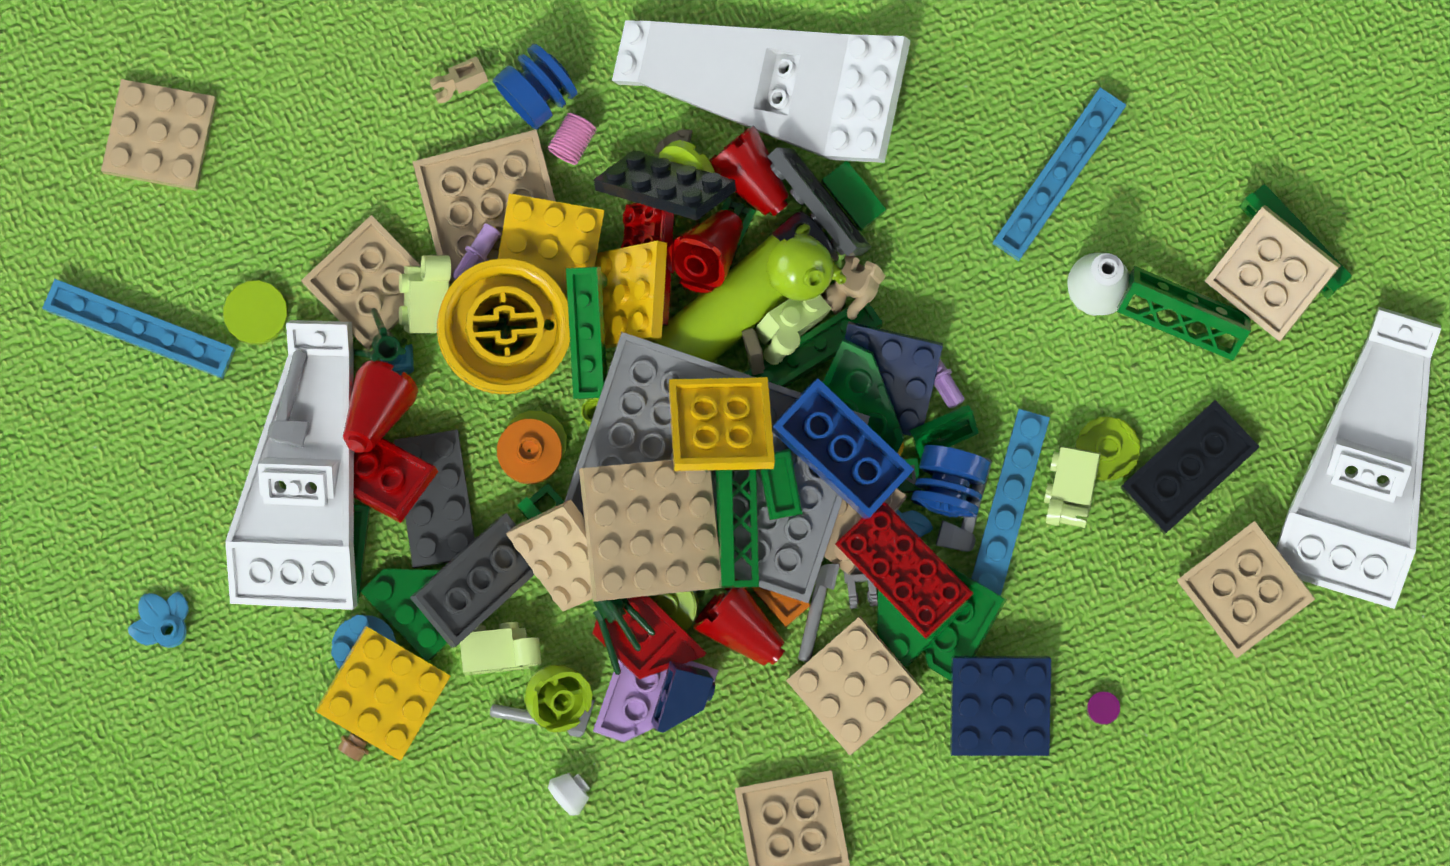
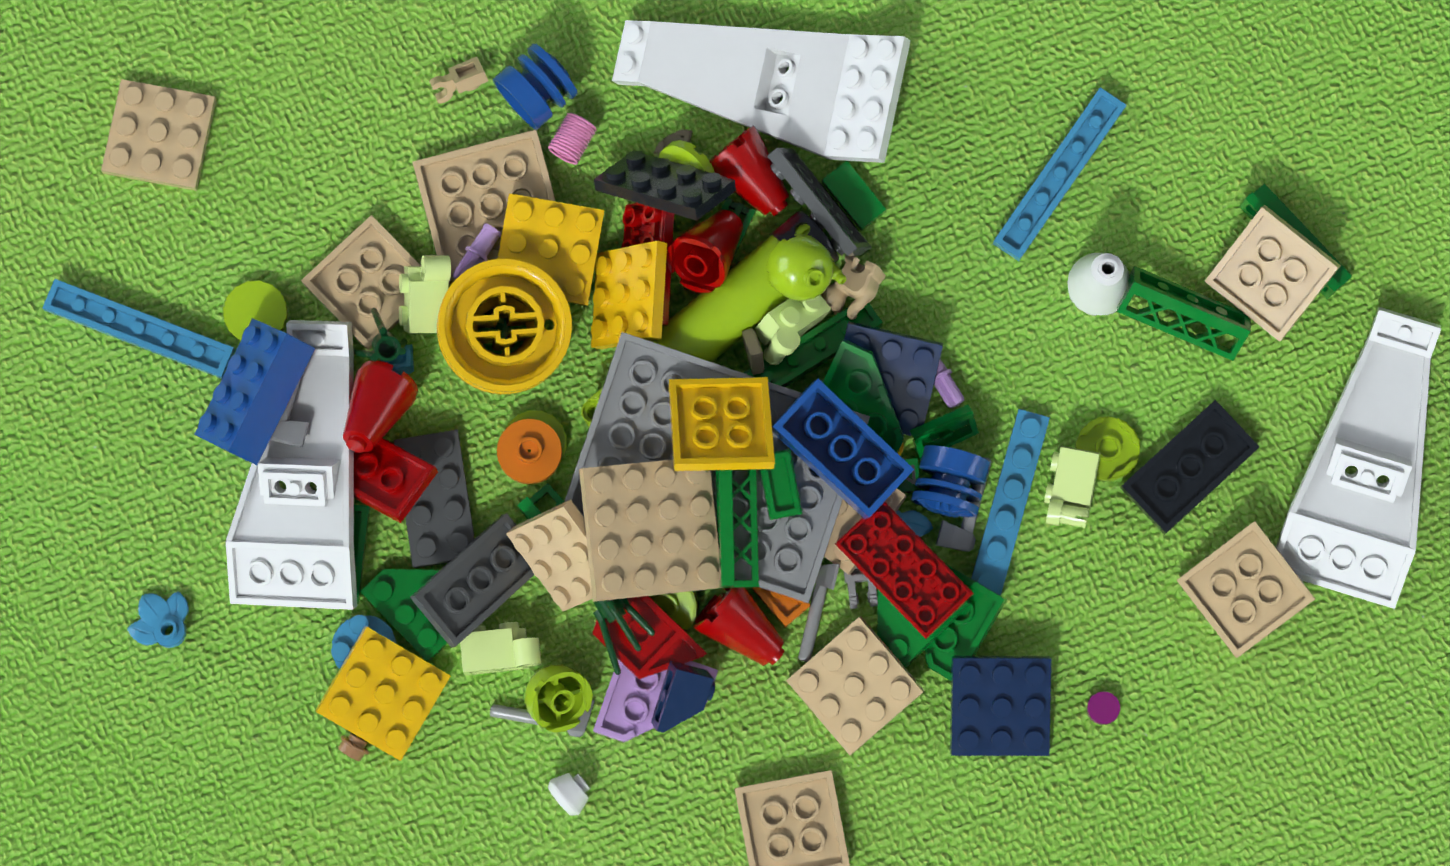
(254, 391): none -> blue brick
(586, 330): green piece -> none

